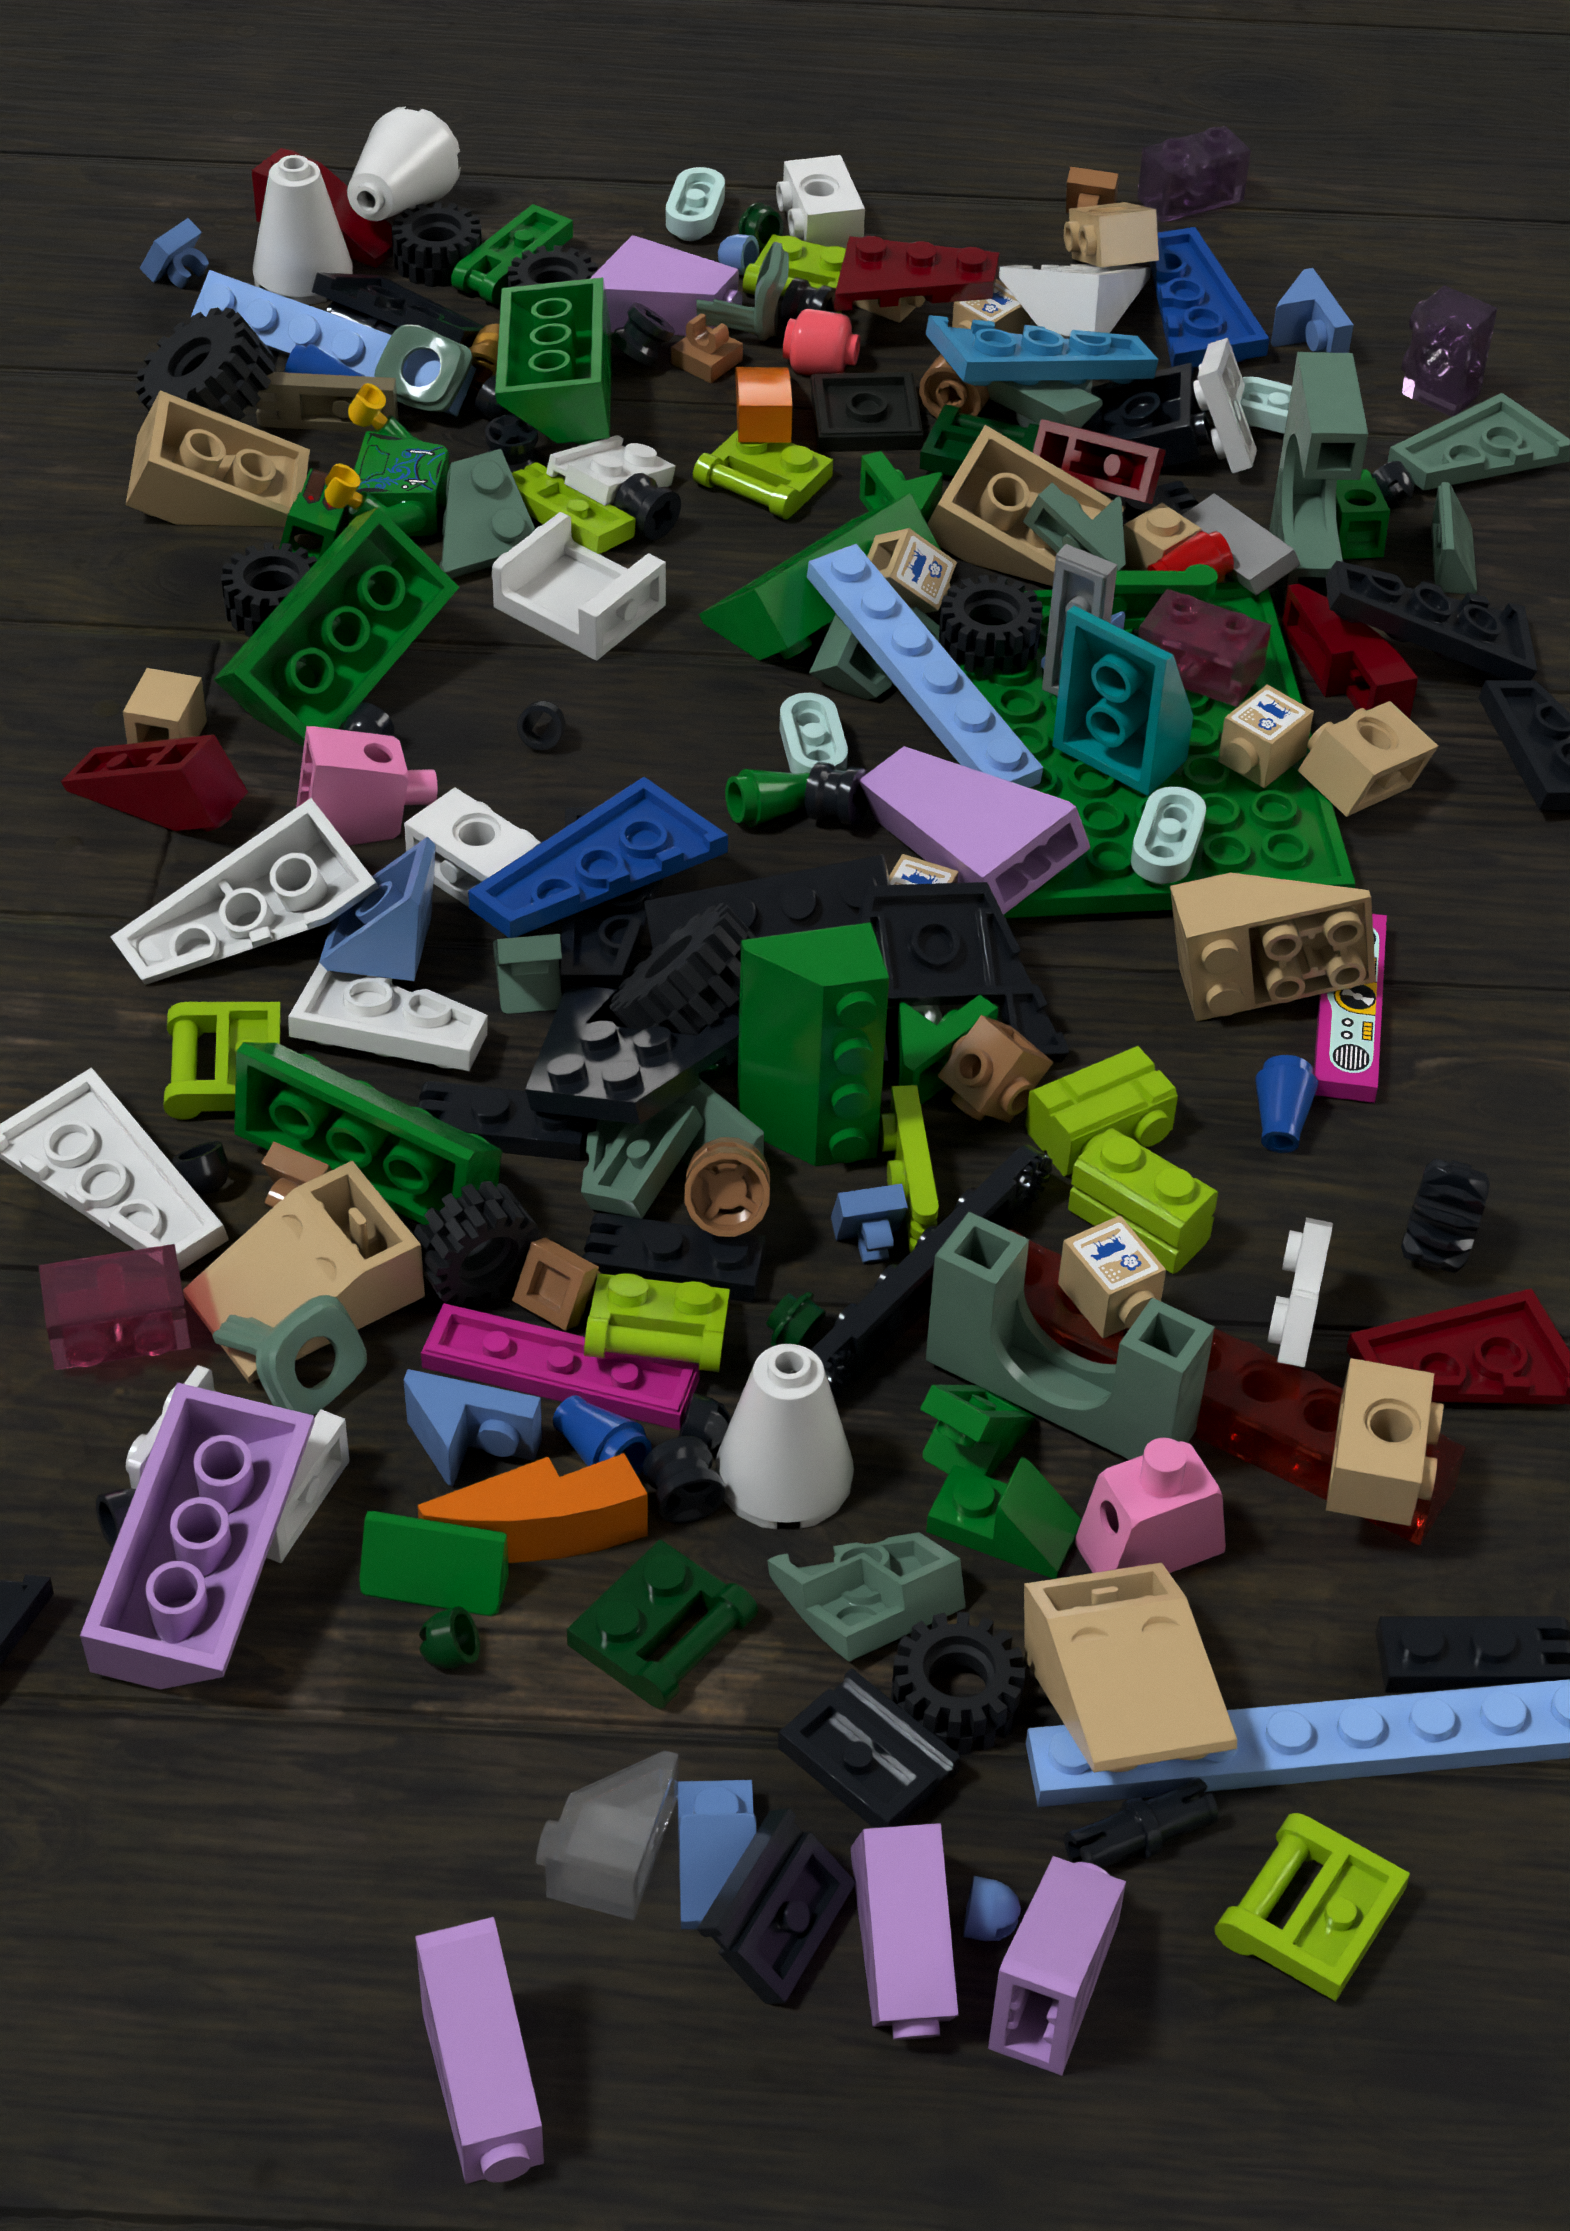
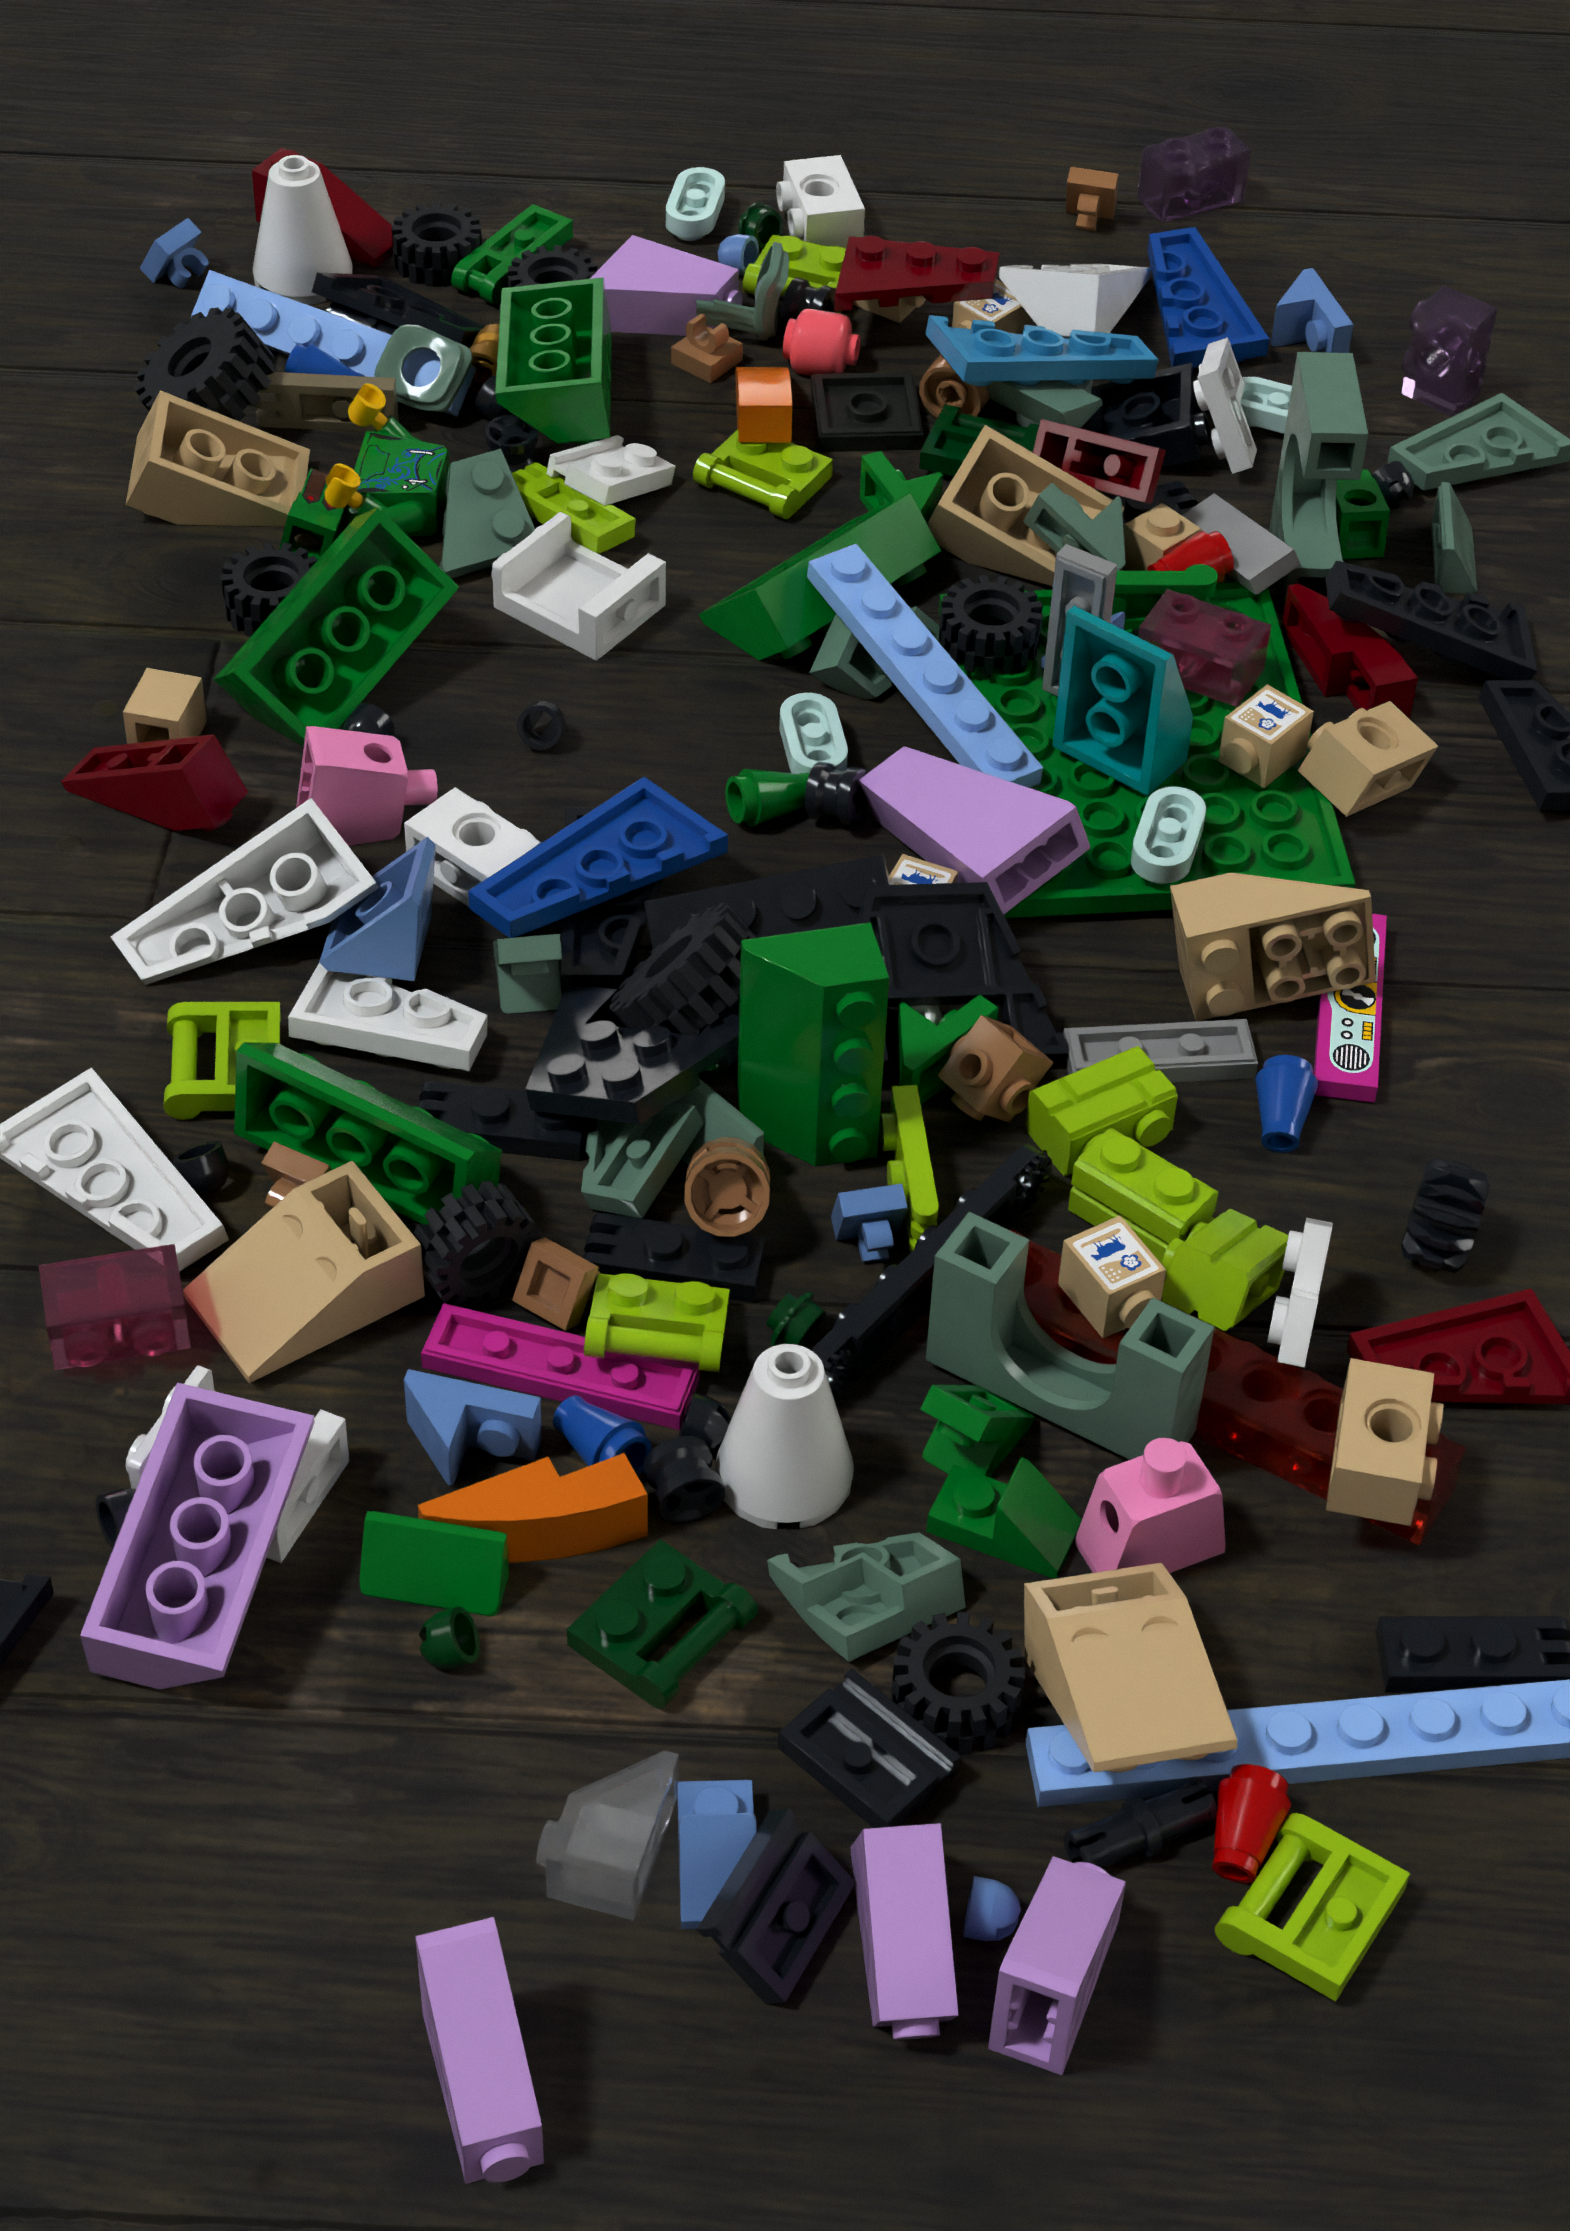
(279, 1347): sand green piece -> none
(404, 164): white cone -> none
(642, 334): black wheel -> none
(653, 507): black wheel -> none
(913, 568): tan brick -> none
(1112, 234): tan brick -> none
(1177, 1049): none -> light grey tile
(1224, 1268): none -> lime brick
(1248, 1818): none -> red cone

